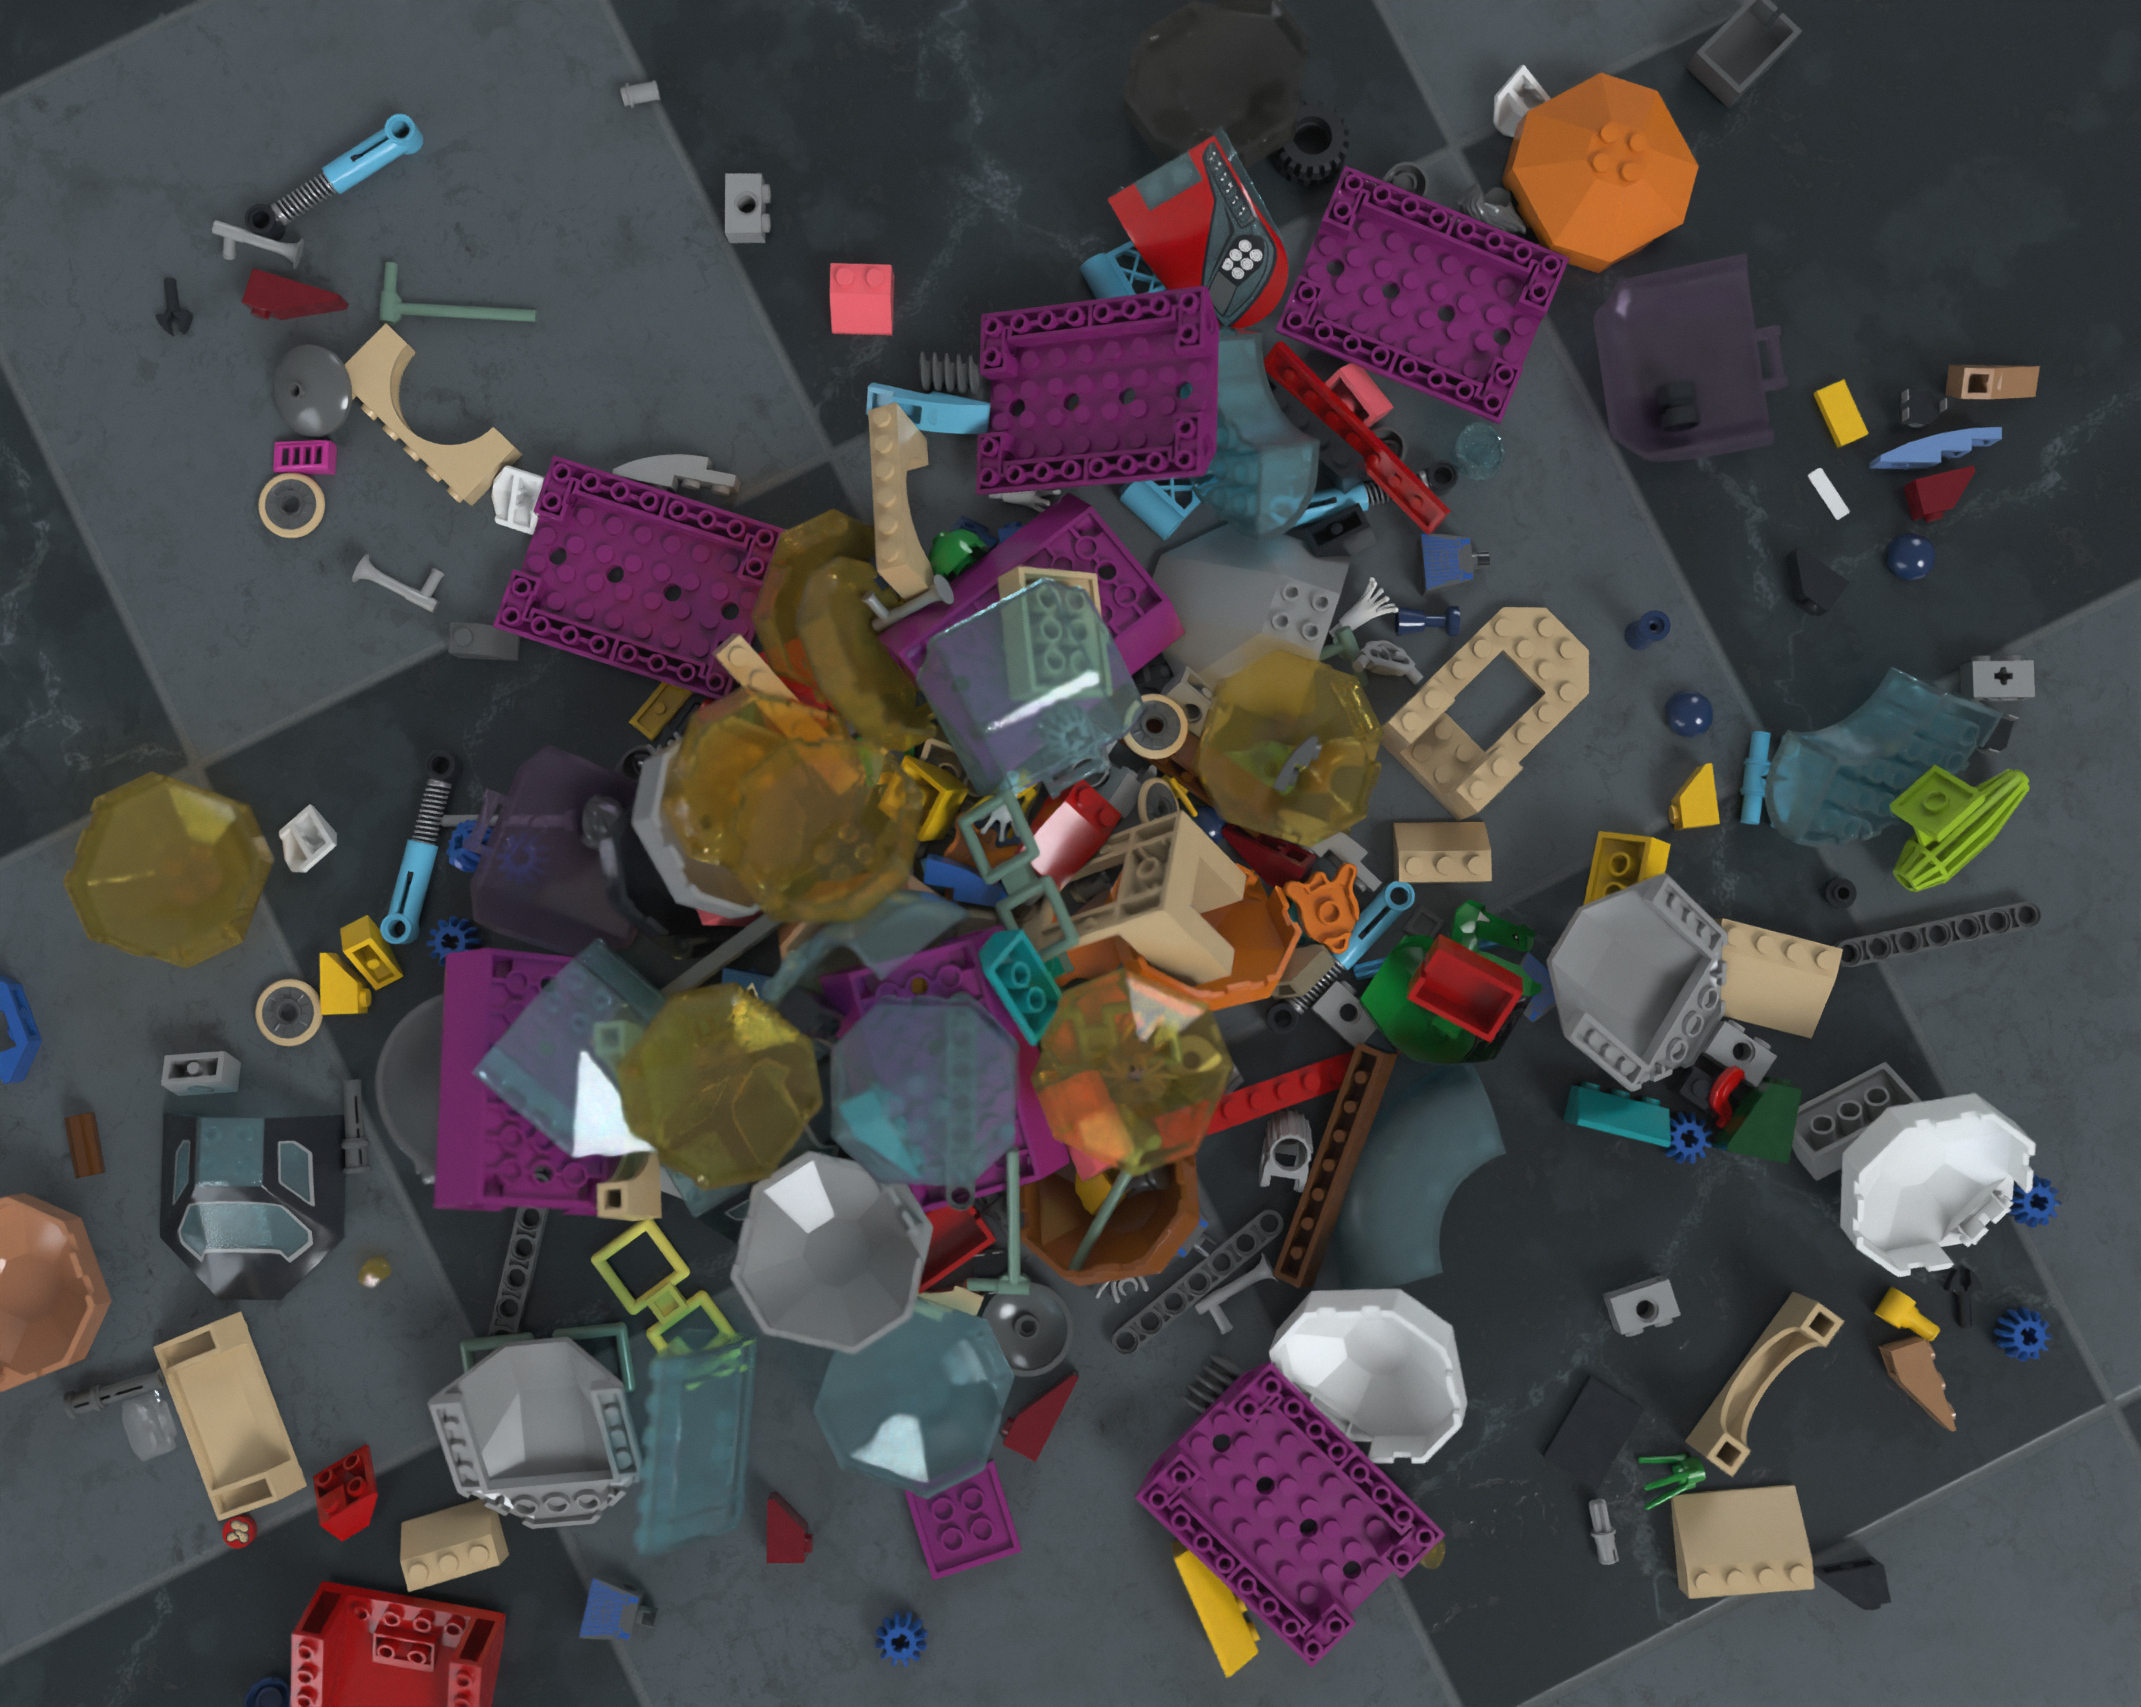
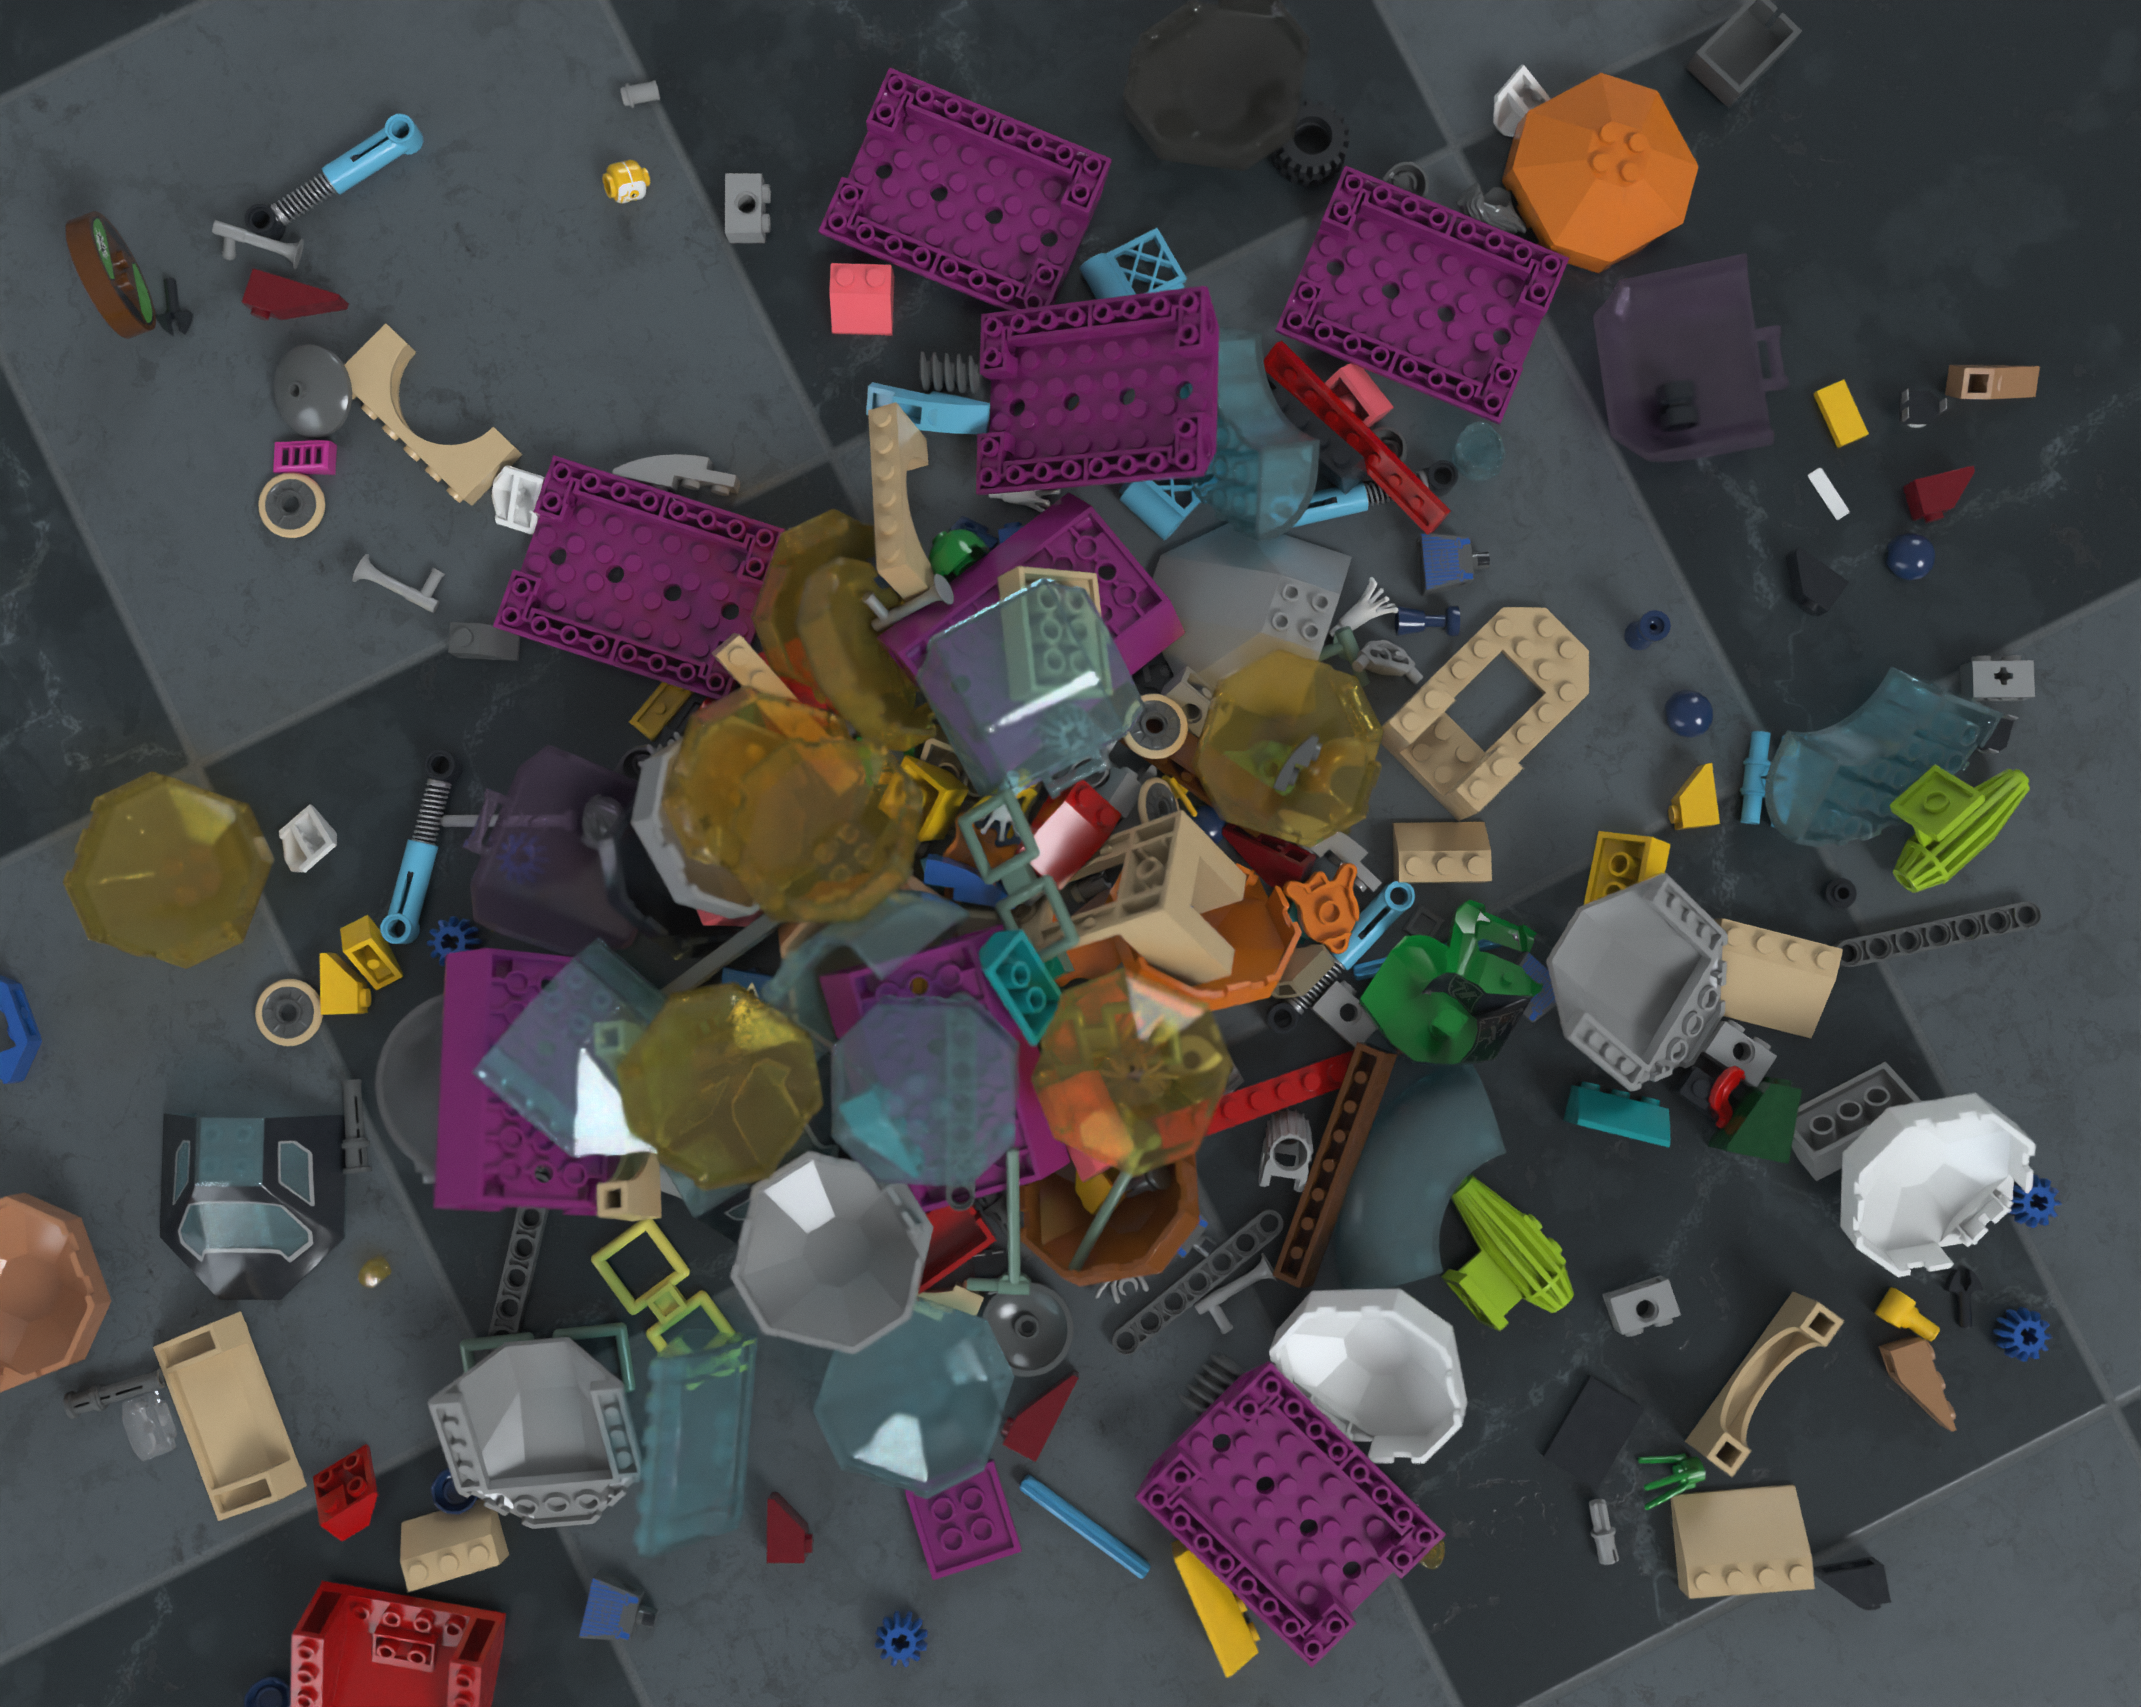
(84, 1145): reddish brown axle -> none
(110, 274): none -> reddish brown brick
(201, 1073): light grey brick -> none
(239, 1531): tile -> none
(393, 307): sand green bar -> none
(446, 1496): none -> dark blue hair
(459, 856): blue gear -> none
(626, 181): none -> yellow head
(811, 1013): black brick -> none
(985, 167): none -> magenta slope
(1085, 1526): none -> dark azure axle
(1209, 228): windscreen -> none
(1341, 534): black slope -> none
(1465, 988): red piece -> none
(1512, 1259): none -> lime piece
(1692, 1128): blue gear -> none
(1928, 451): medium blue slope -> none

